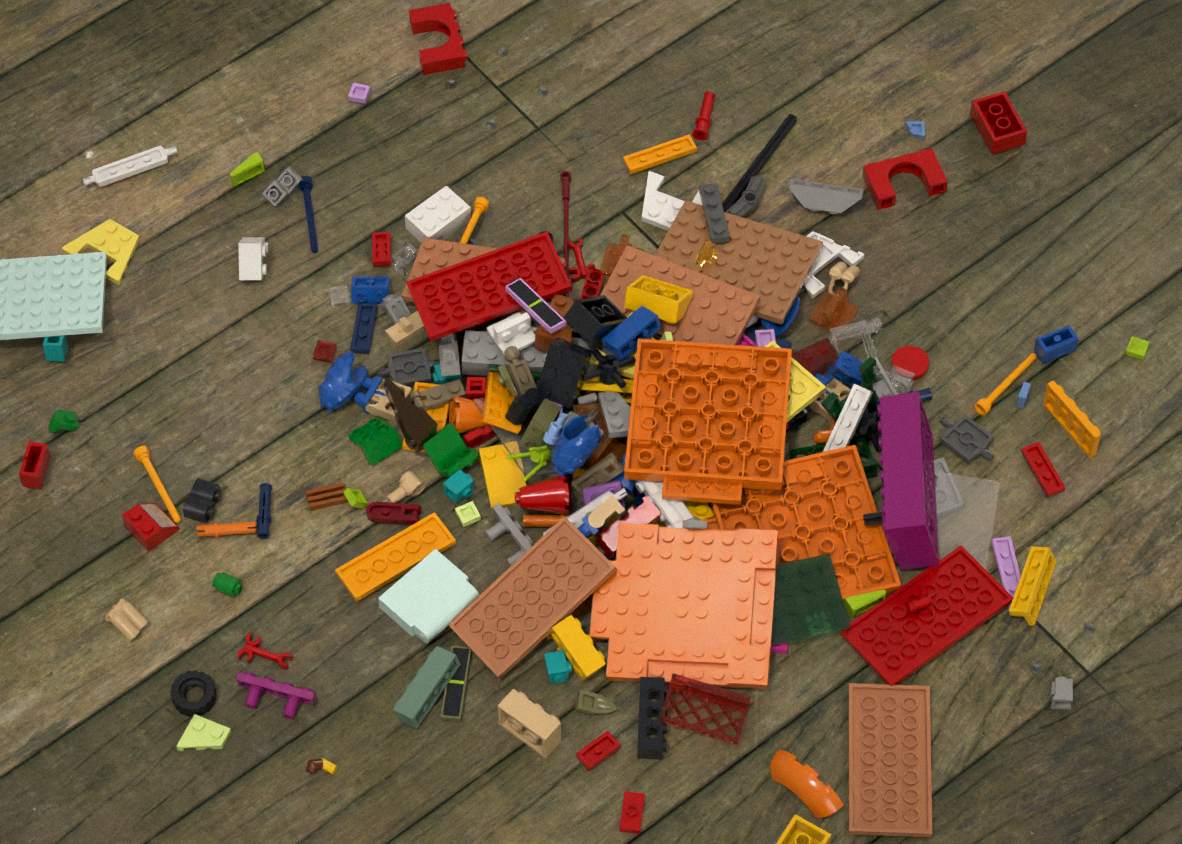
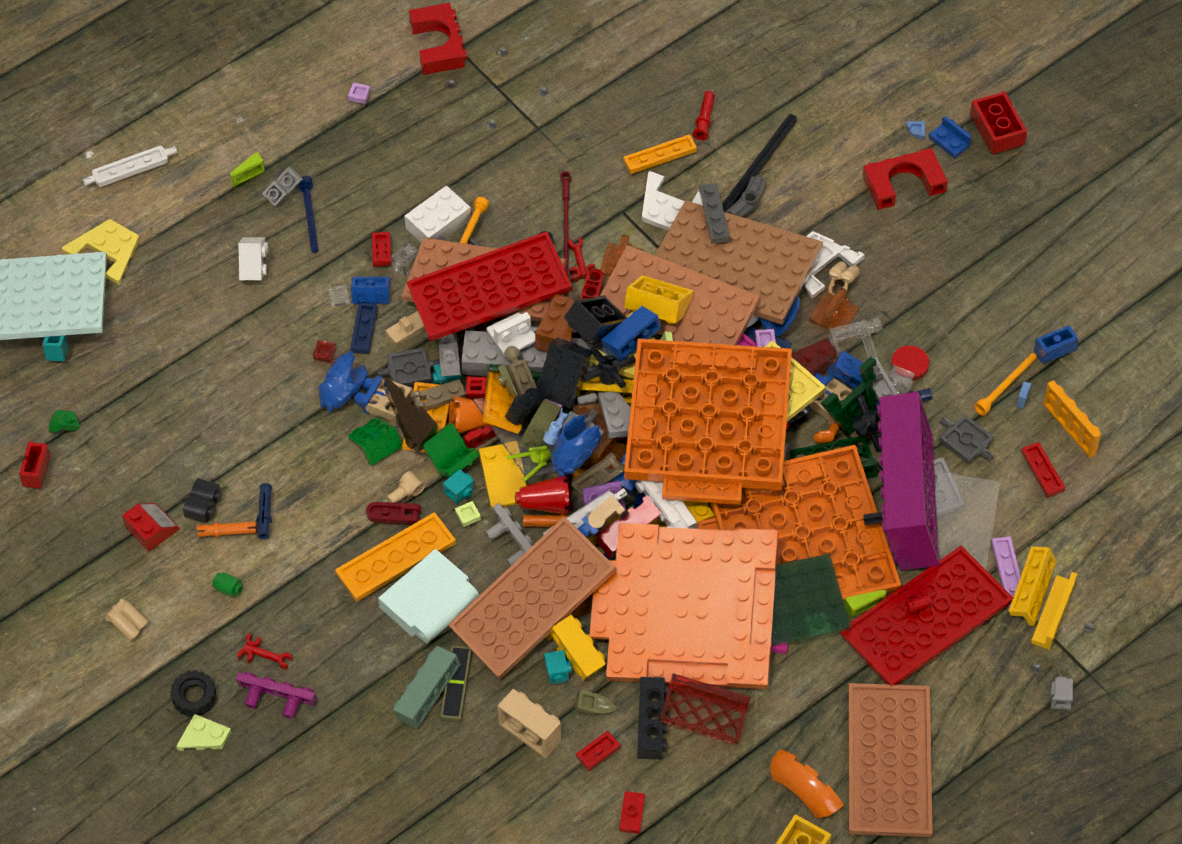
(143, 455): light orange piece -> none
(321, 763): arm -> none
(326, 493): dark orange tile -> none
(356, 498): lime tile -> none
(395, 307): light grey bracket -> none
(535, 305): tile -> none
(694, 523): light grey tile -> none
(706, 254): clear yellow tile -> none
(825, 196): light grey wedge -> none
(849, 418): white plate -> none
(951, 137): none -> blue bracket
(1053, 611): none -> yellow fence
(1137, 348): lime tile -> none

